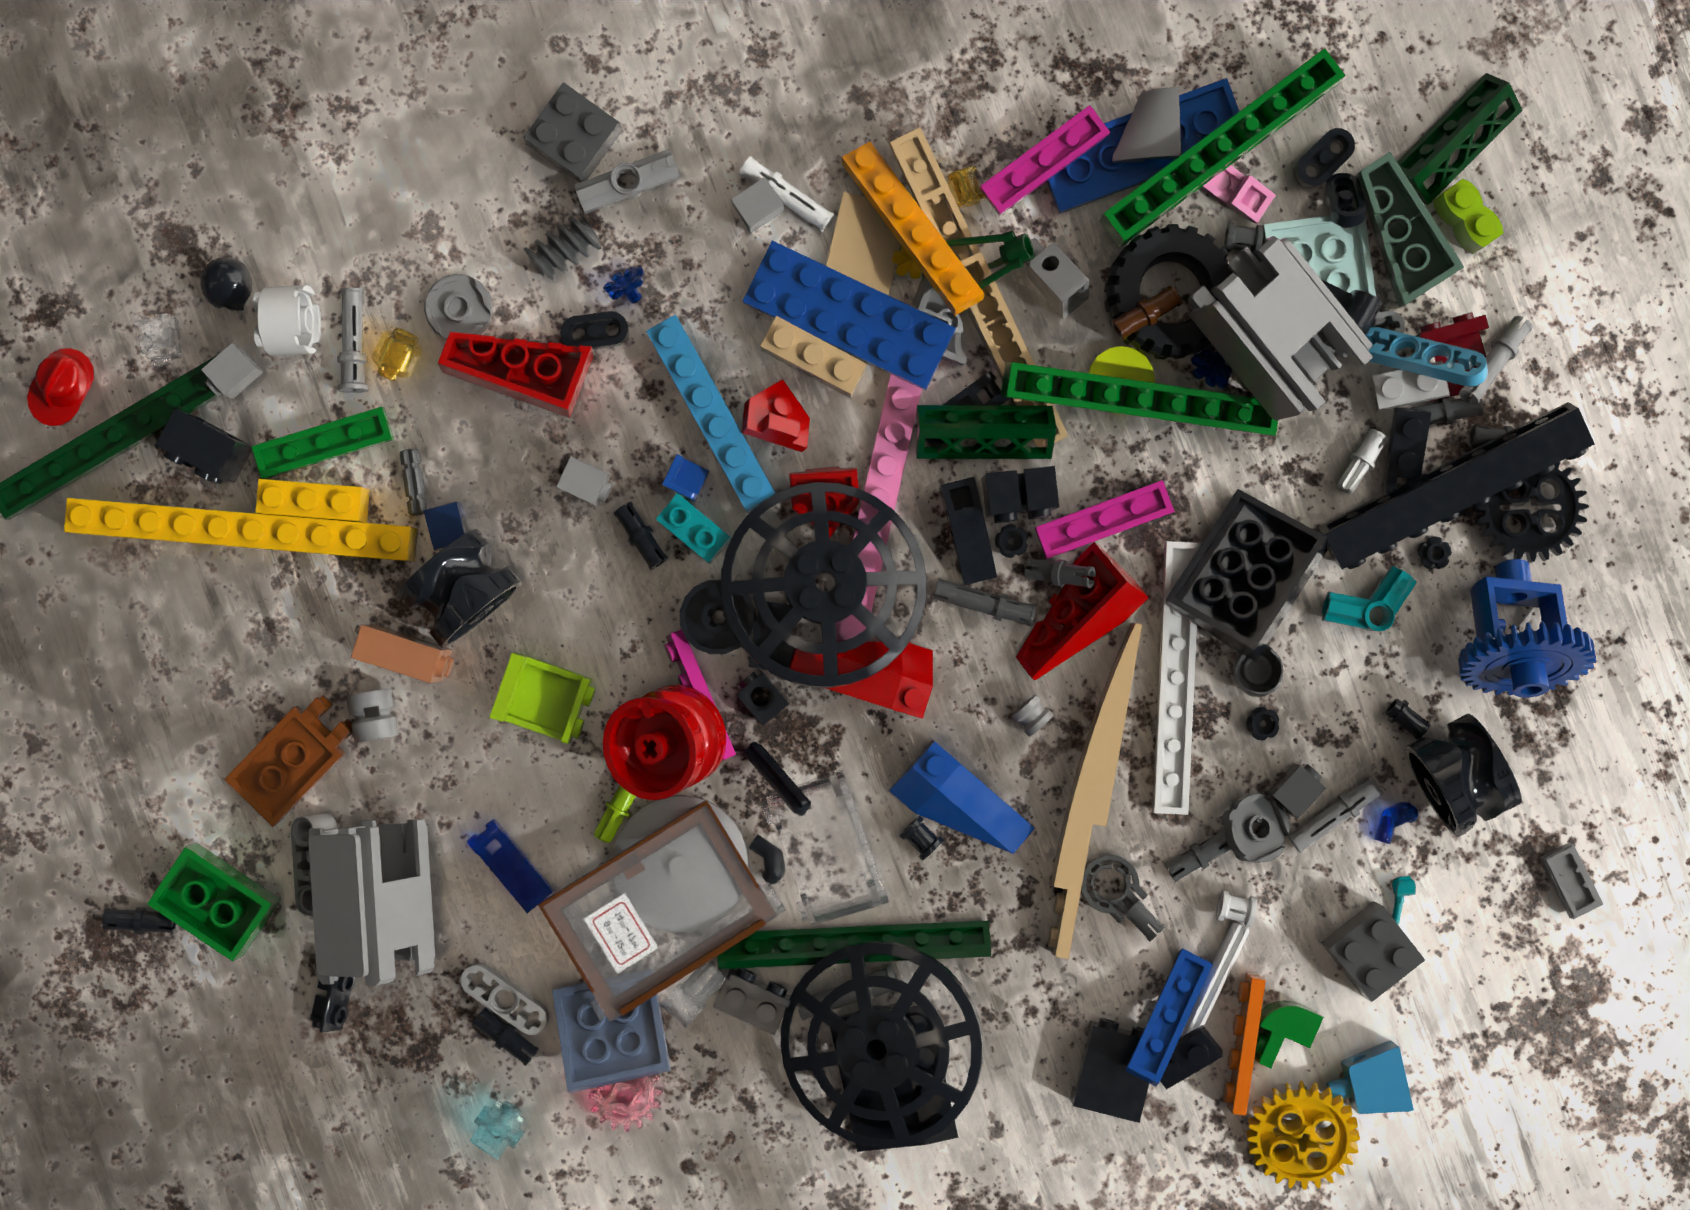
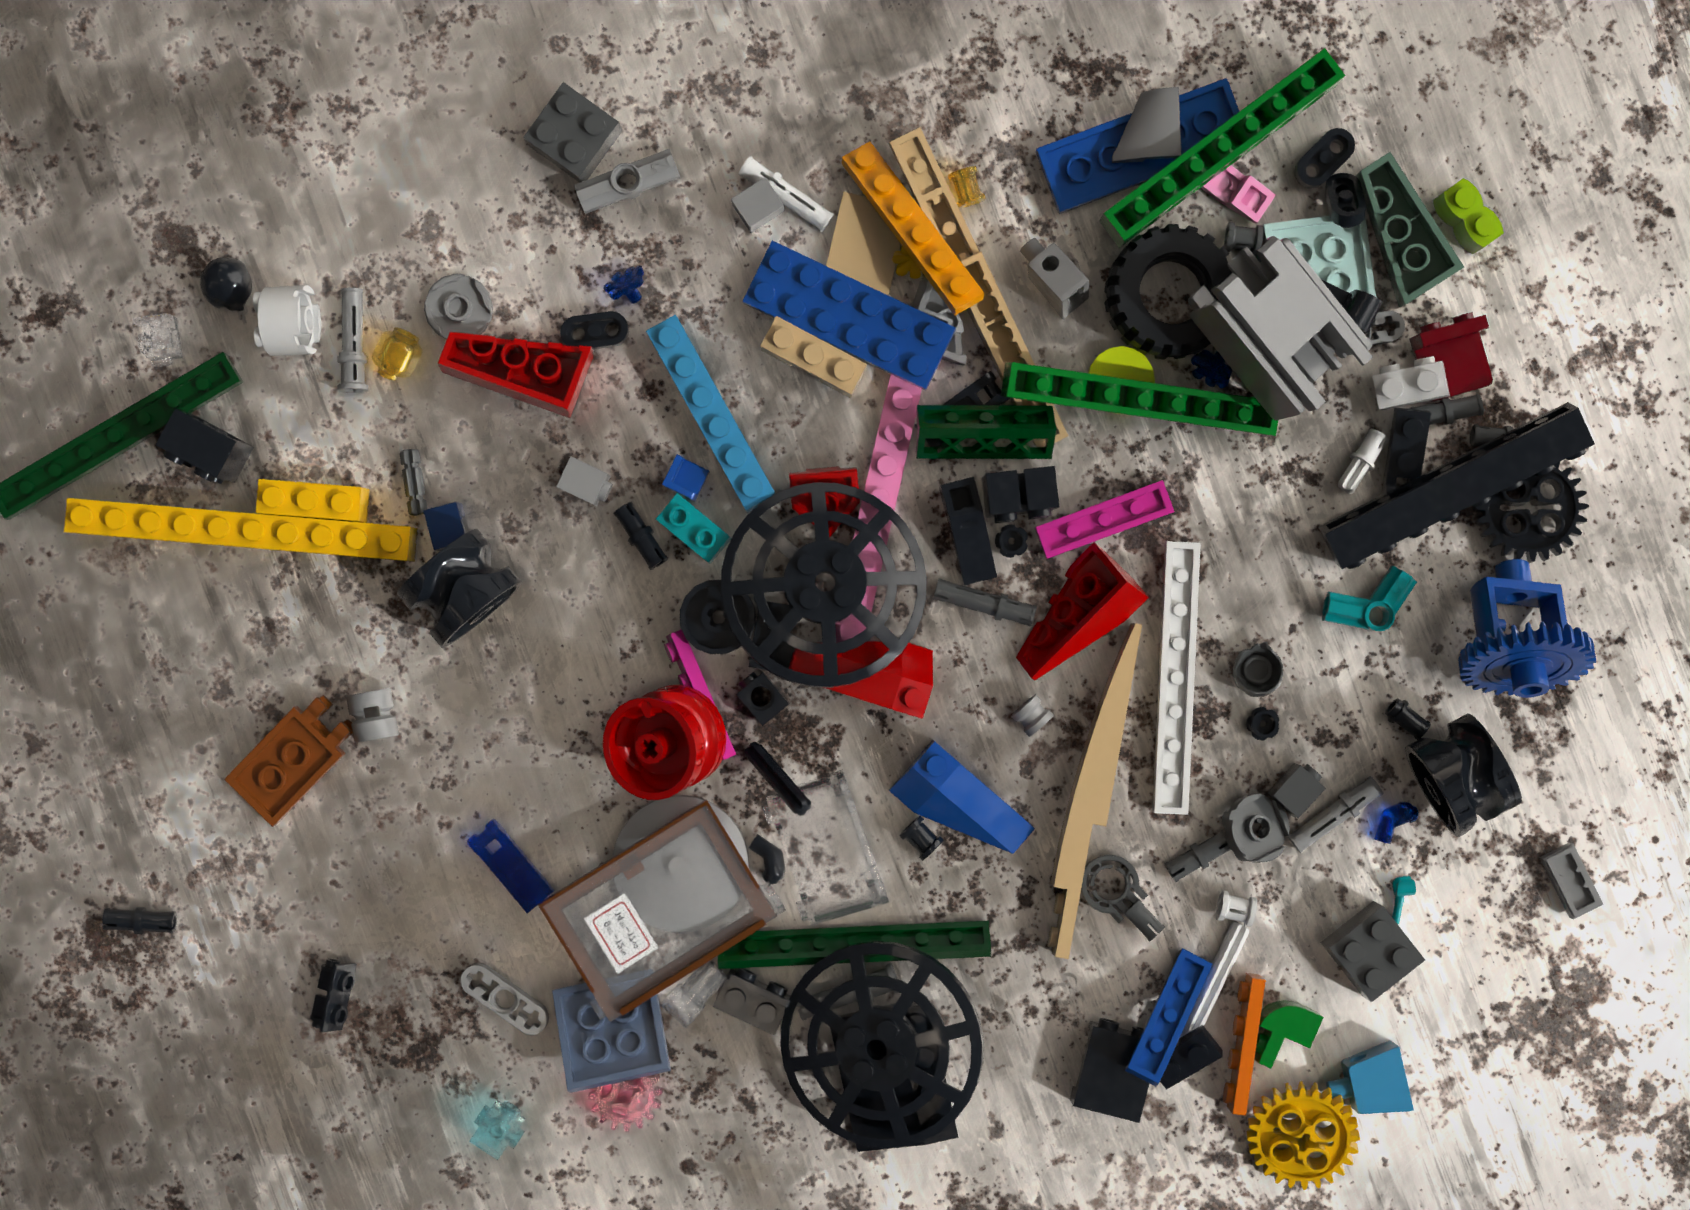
(60, 386): red piece -> none
(214, 901): green brick -> none
(231, 371): light grey brick -> none
(322, 443): green plate -> none
(364, 896): light grey piece -> none
(402, 654): nougat brick -> none
(505, 1036): black pin -> none
(543, 698): lime panel -> none
(563, 247): dark grey piece -> none
(614, 815): lime axle -> none
(777, 417): red plate -> none
(1013, 252): dark green plant -> none
(1044, 160): dark pink plate -> none
(1060, 573): dark grey pin -> none
(1146, 312): reddish brown pin -> none
(1248, 574): black slope -> none
(1424, 351): medium azure beam -> none
(1425, 553): black plate -> none
(1456, 131): dark green fence -> none
(1503, 349): light grey pin -> none

